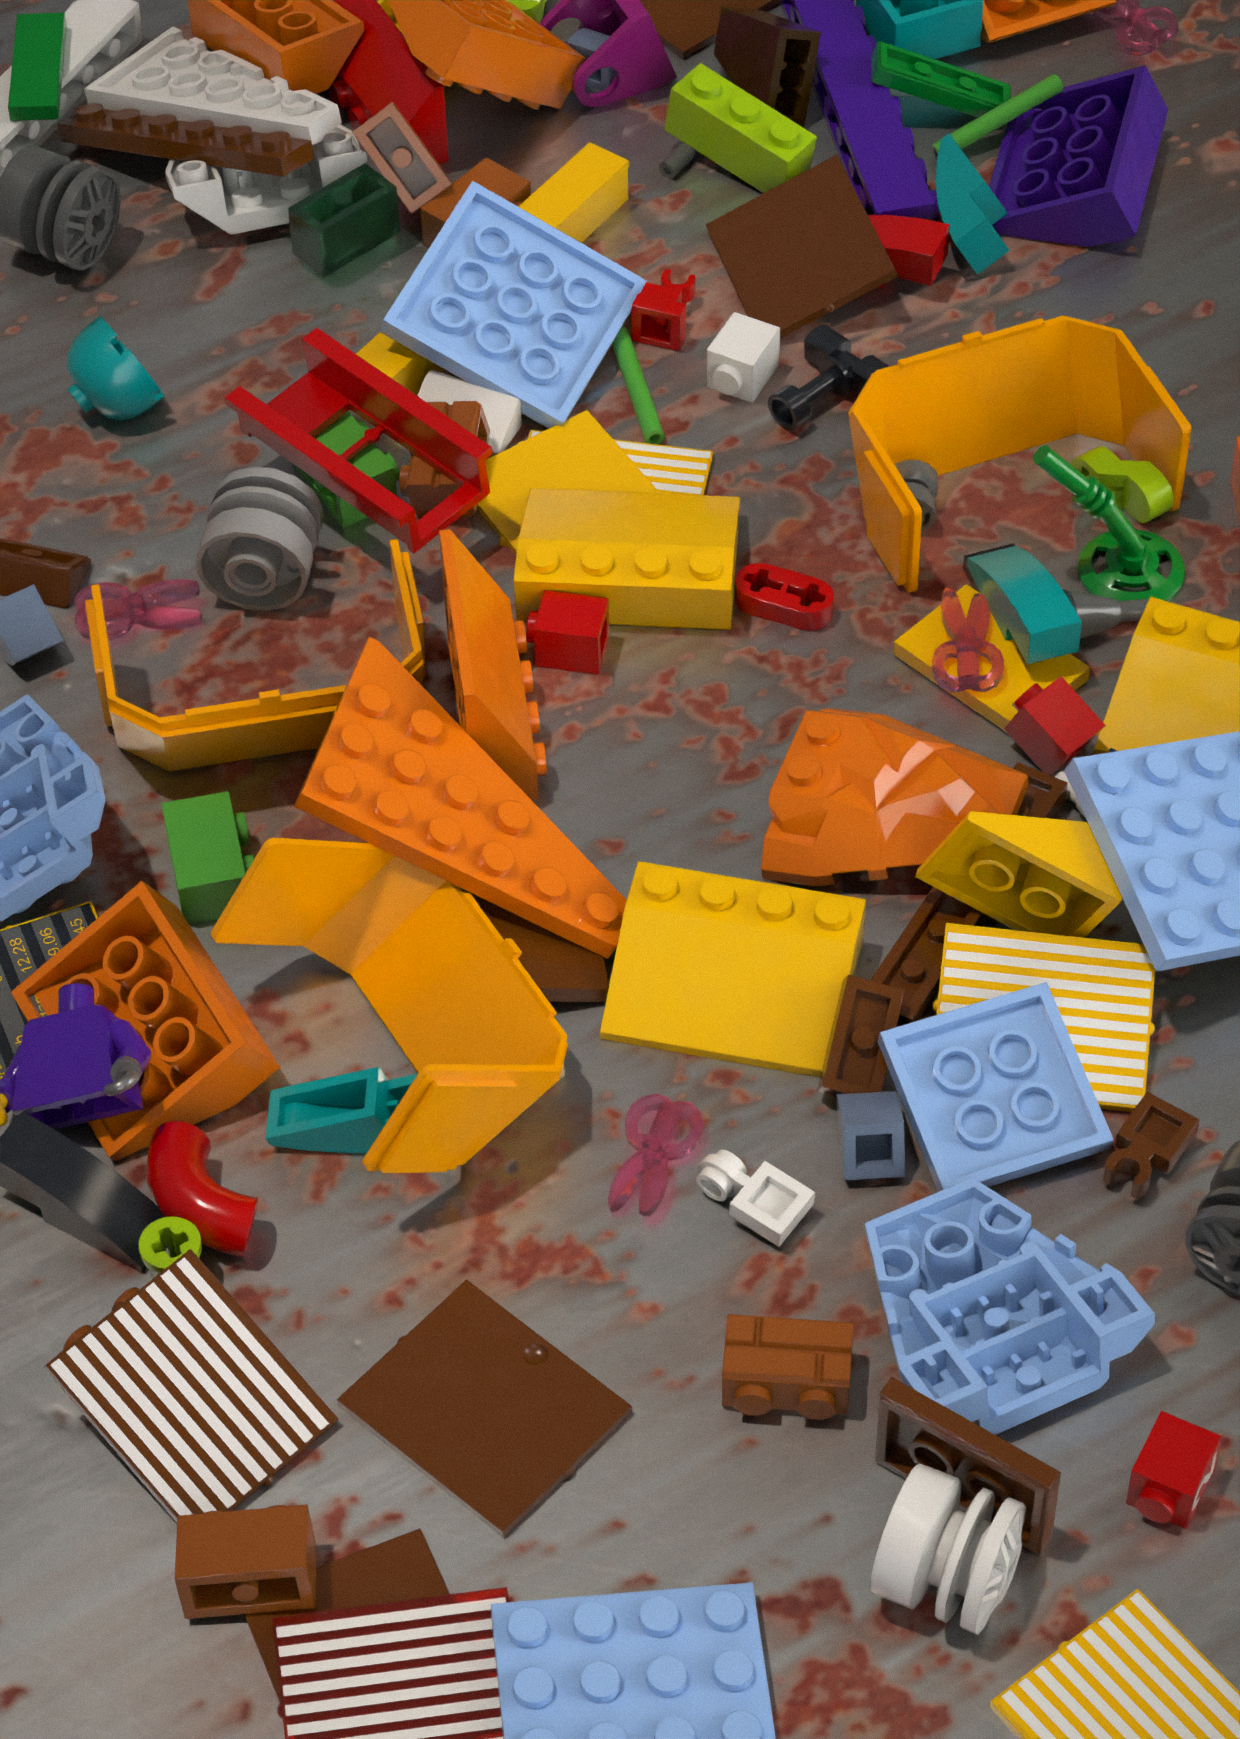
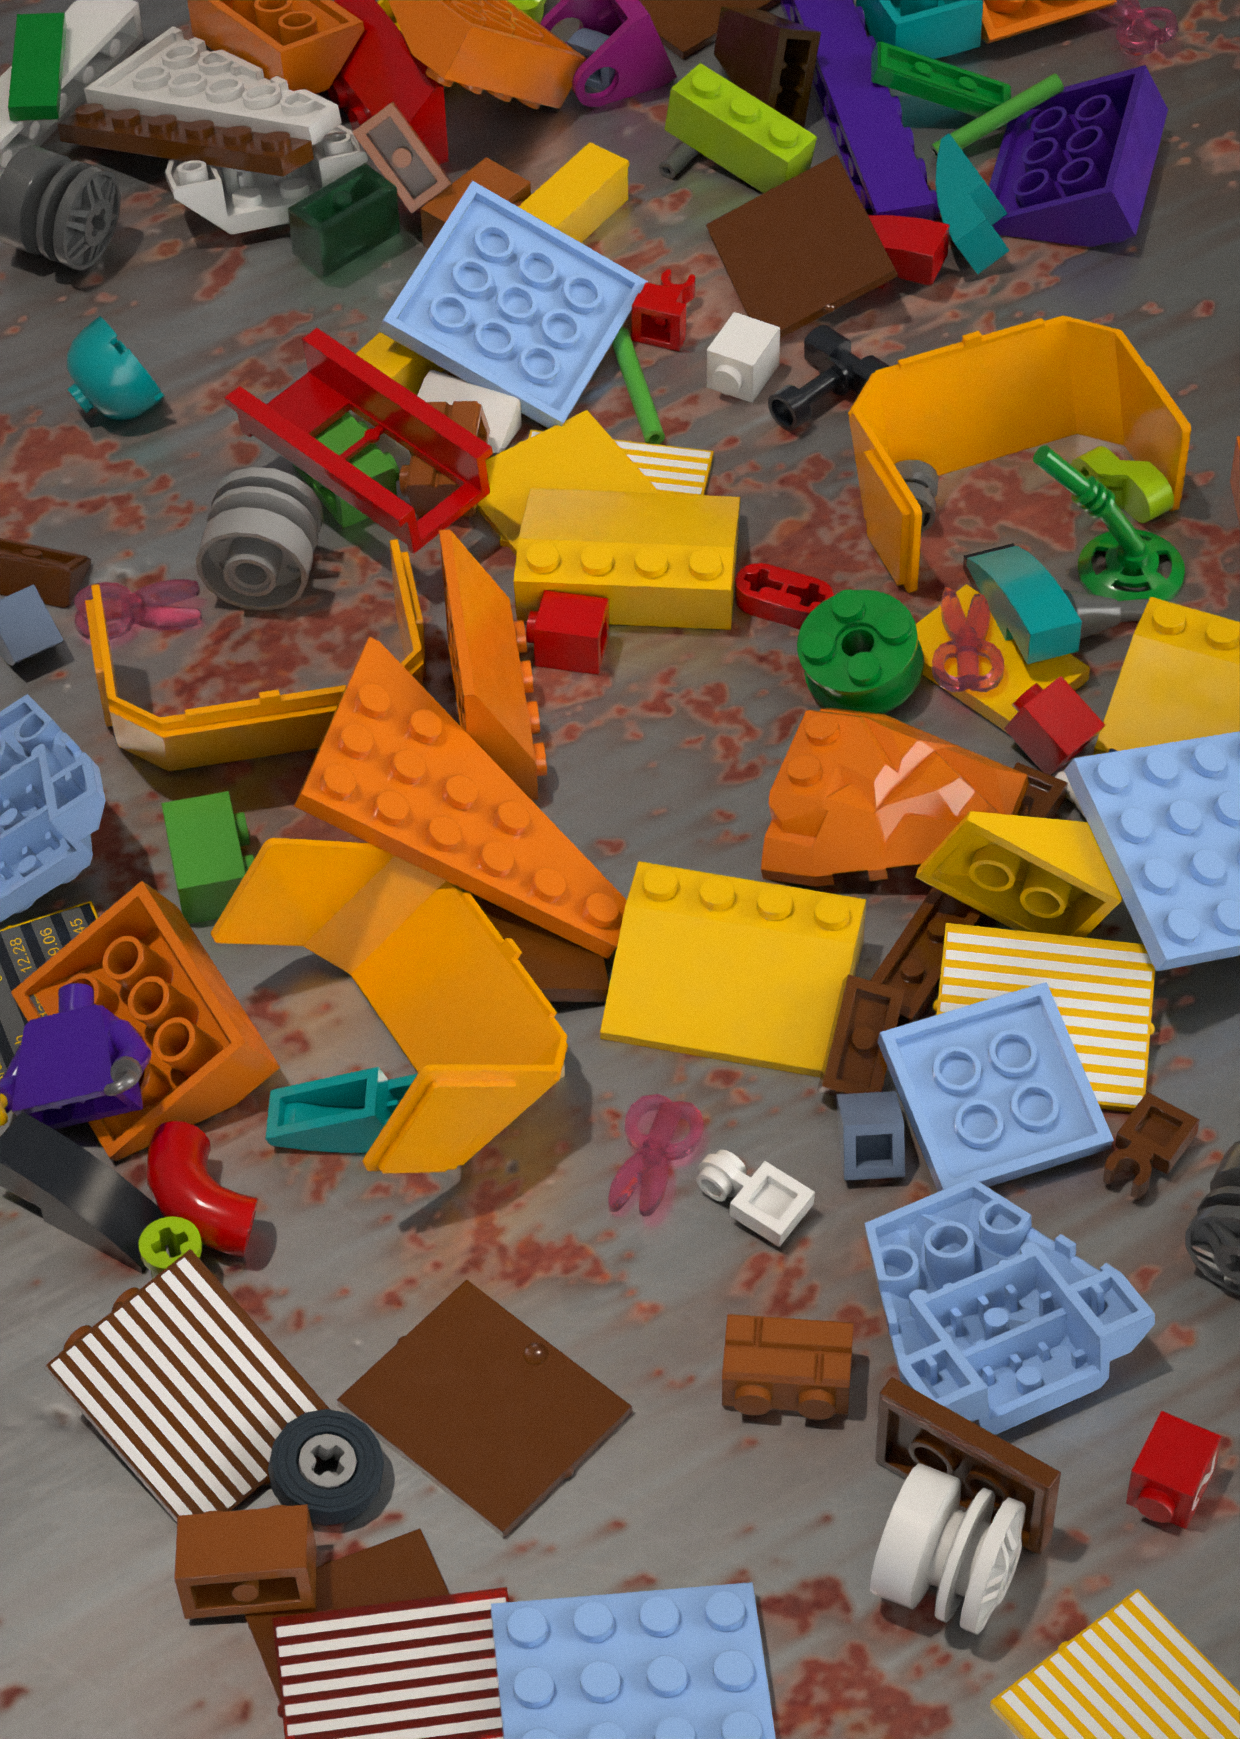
(325, 1435): none -> black bush
(860, 652): none -> green wheel

